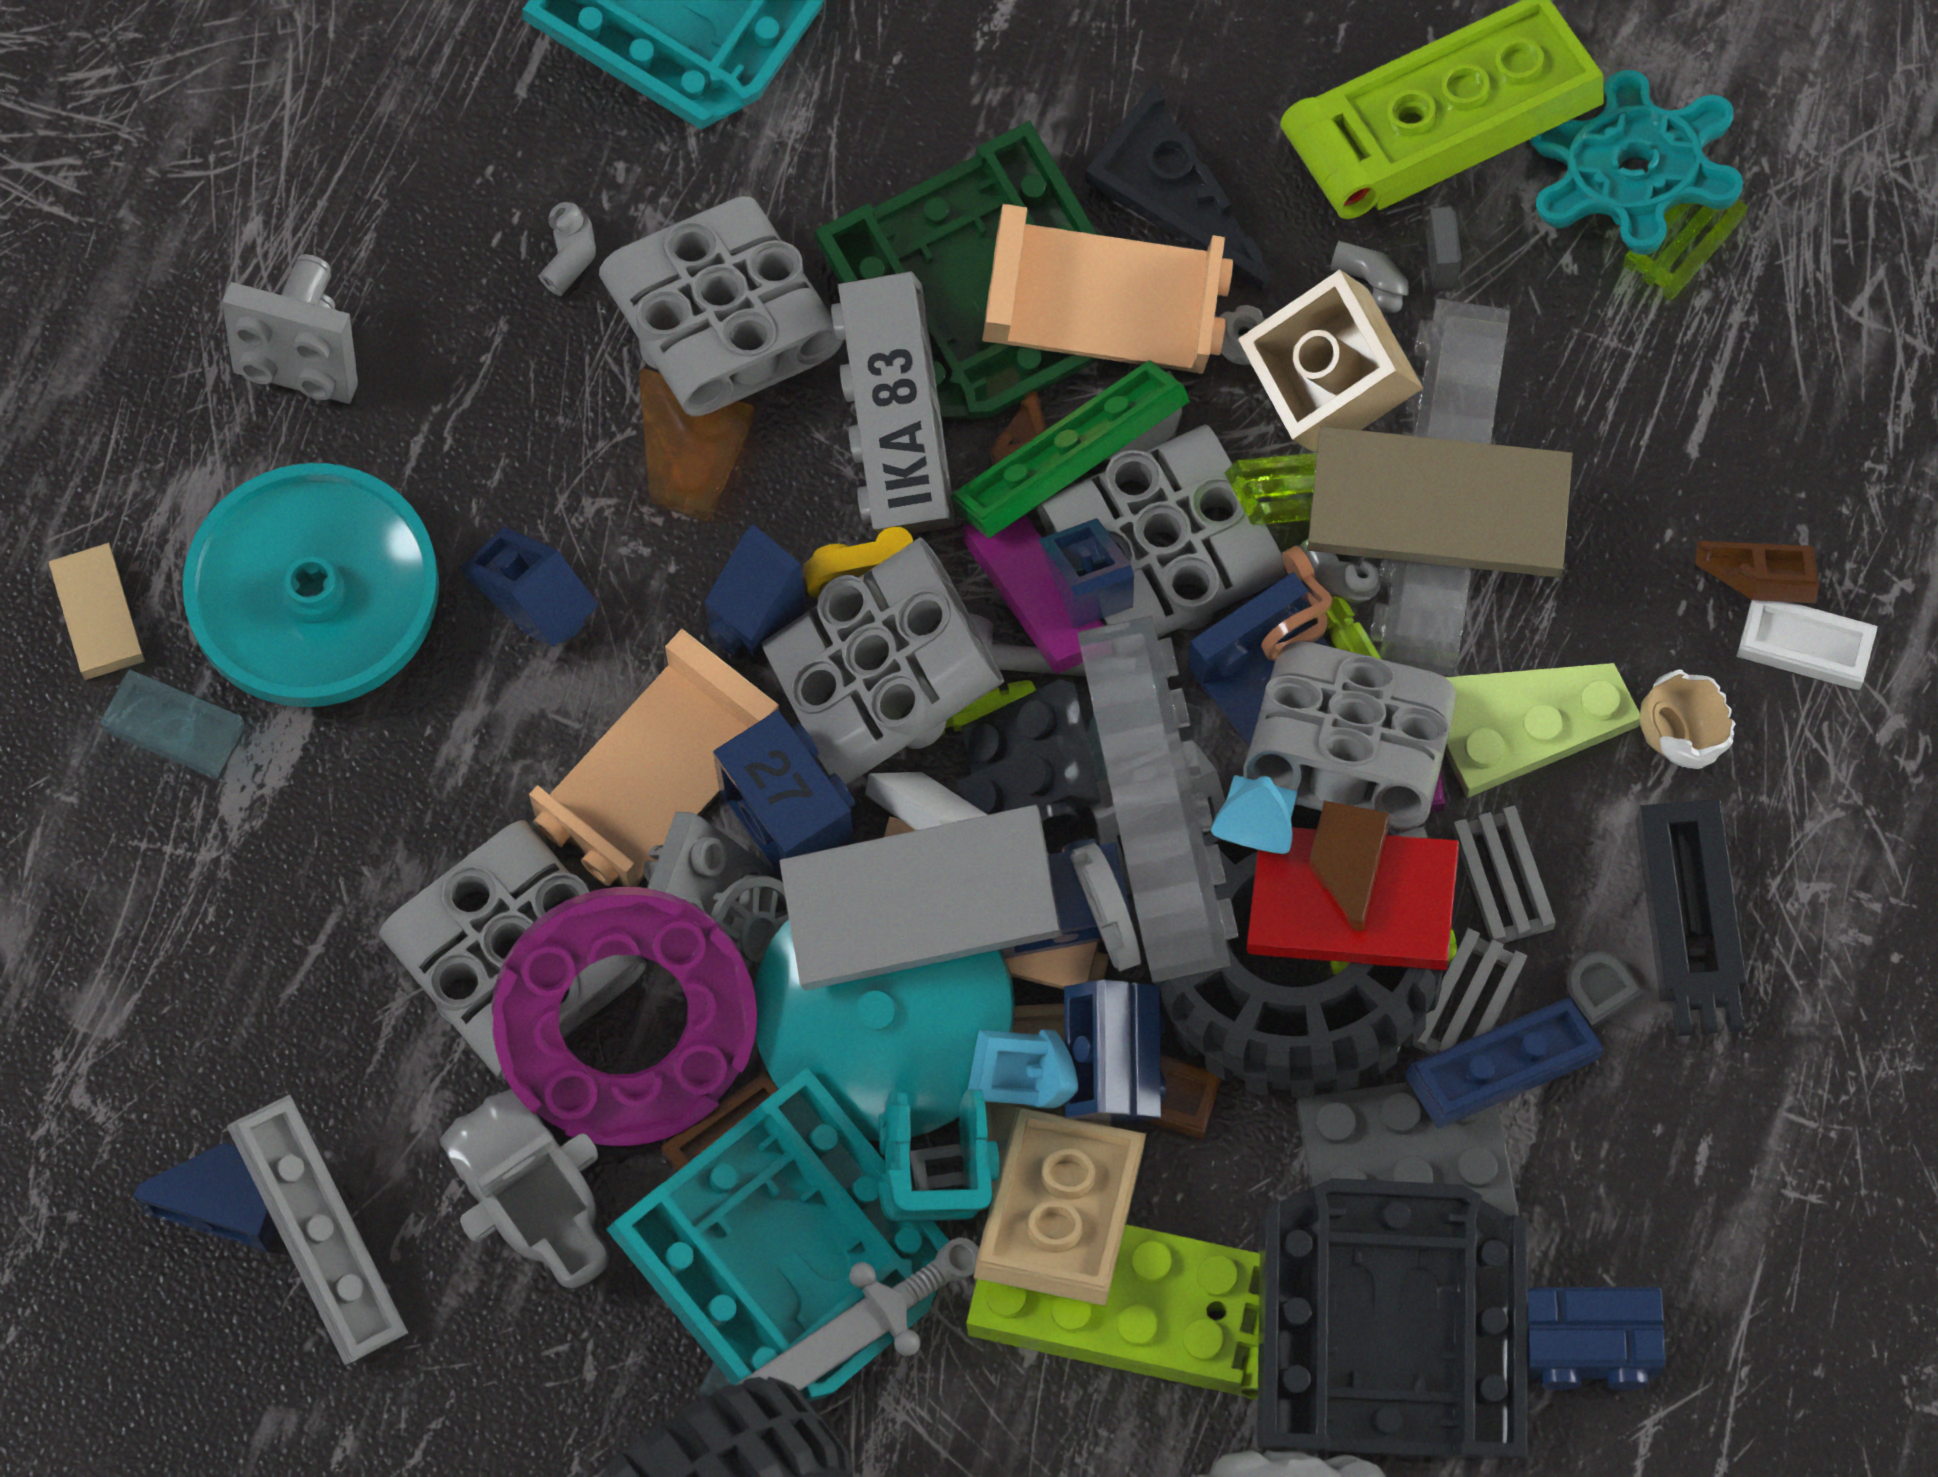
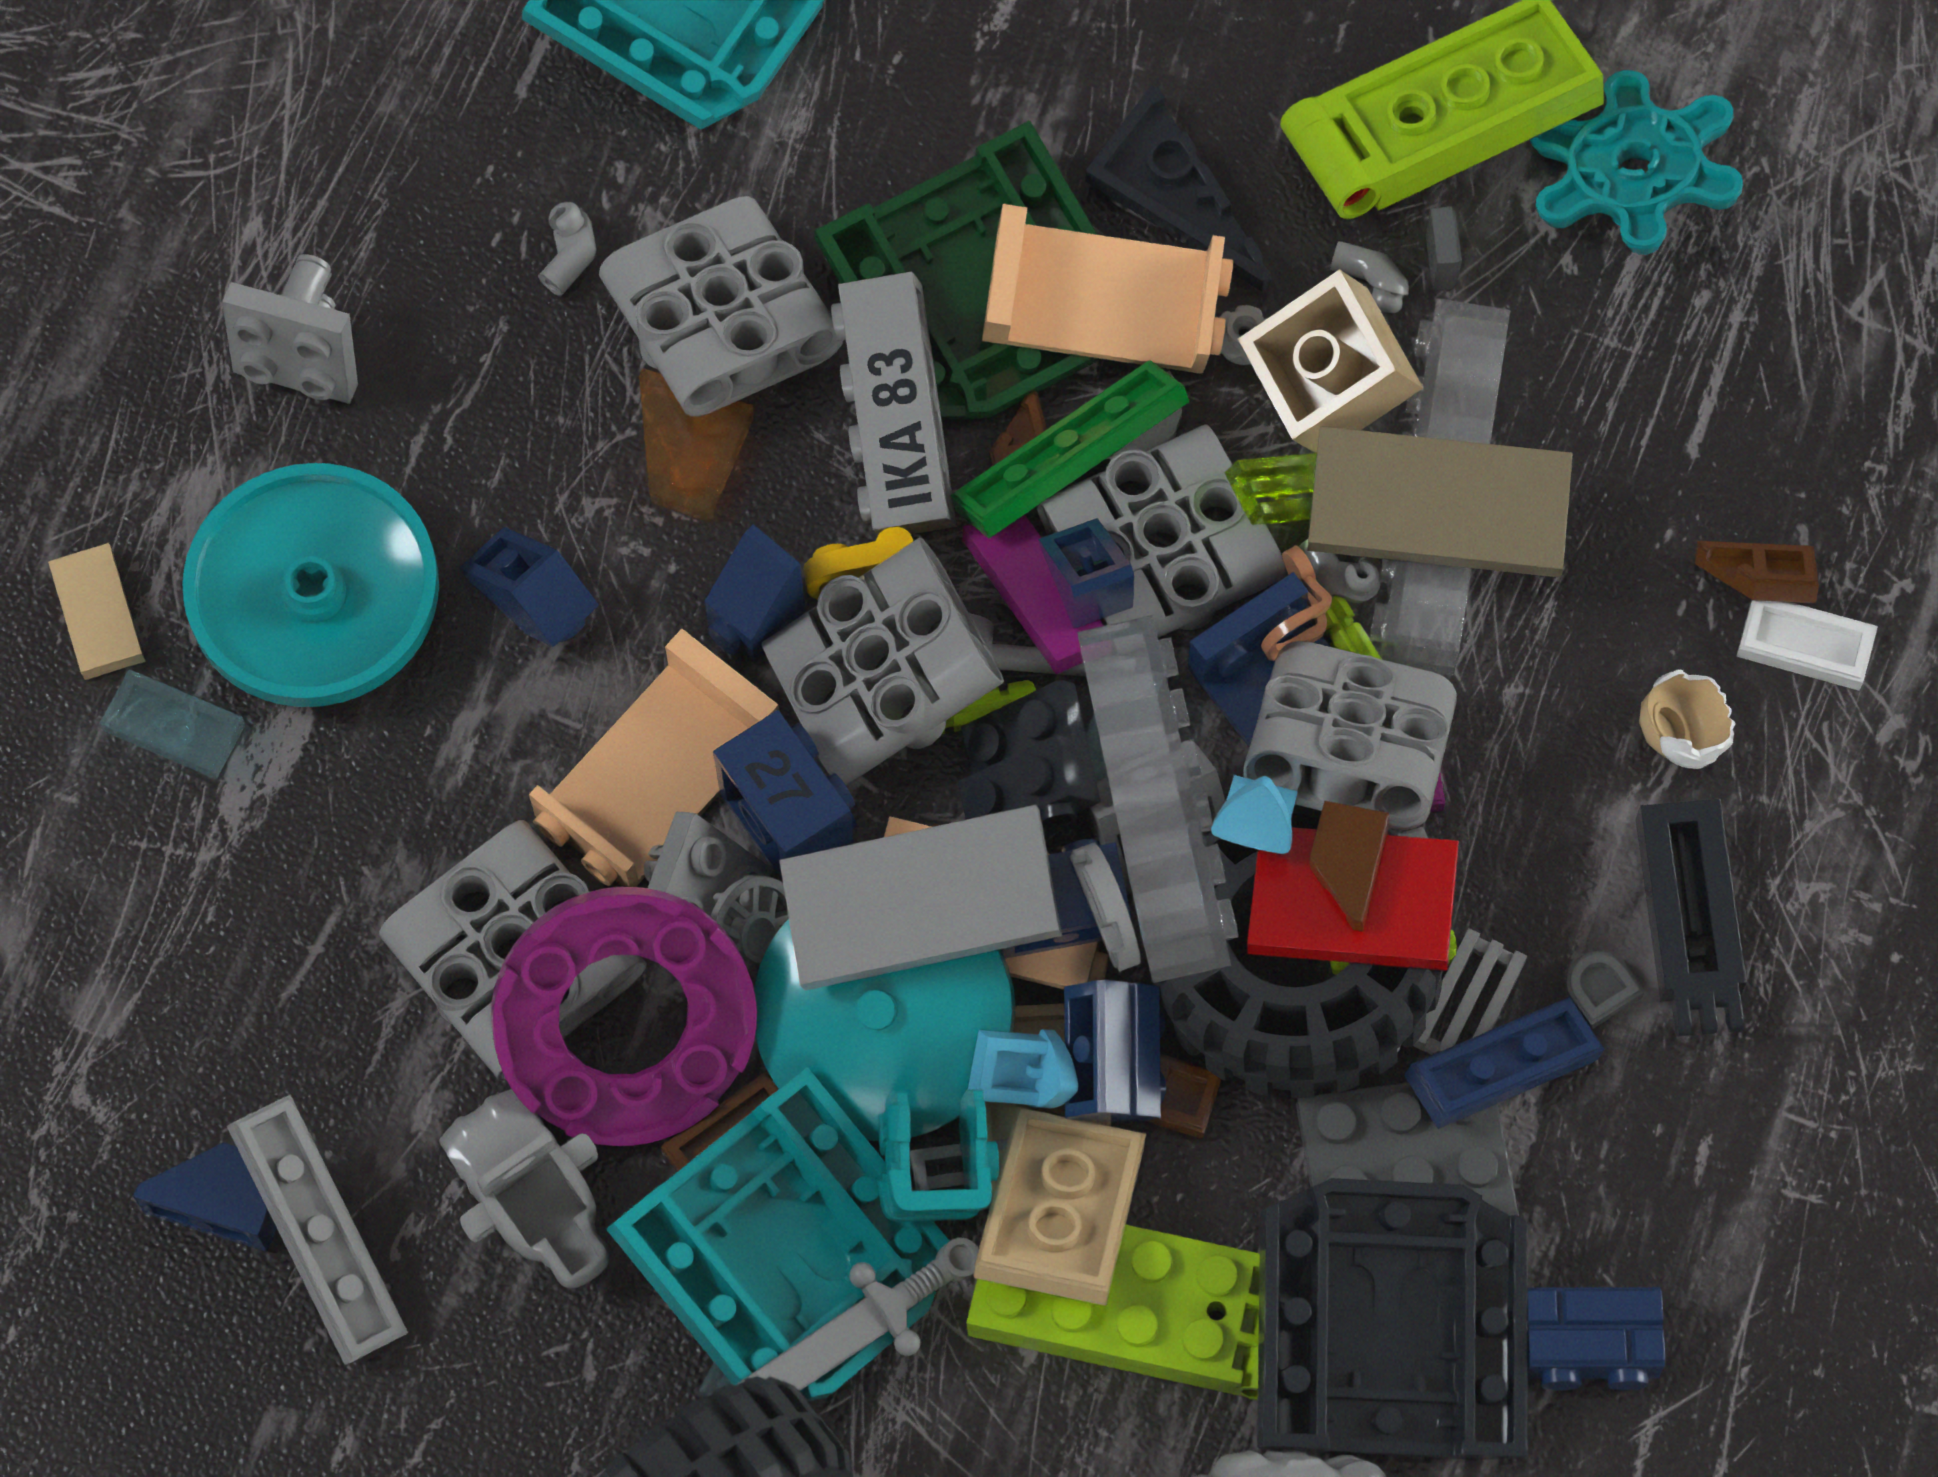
(918, 799): white tile -> none
(1488, 827): light grey tile -> none
(1531, 719): yellowish green wing -> none
(1657, 271): clear neon green tile -> none

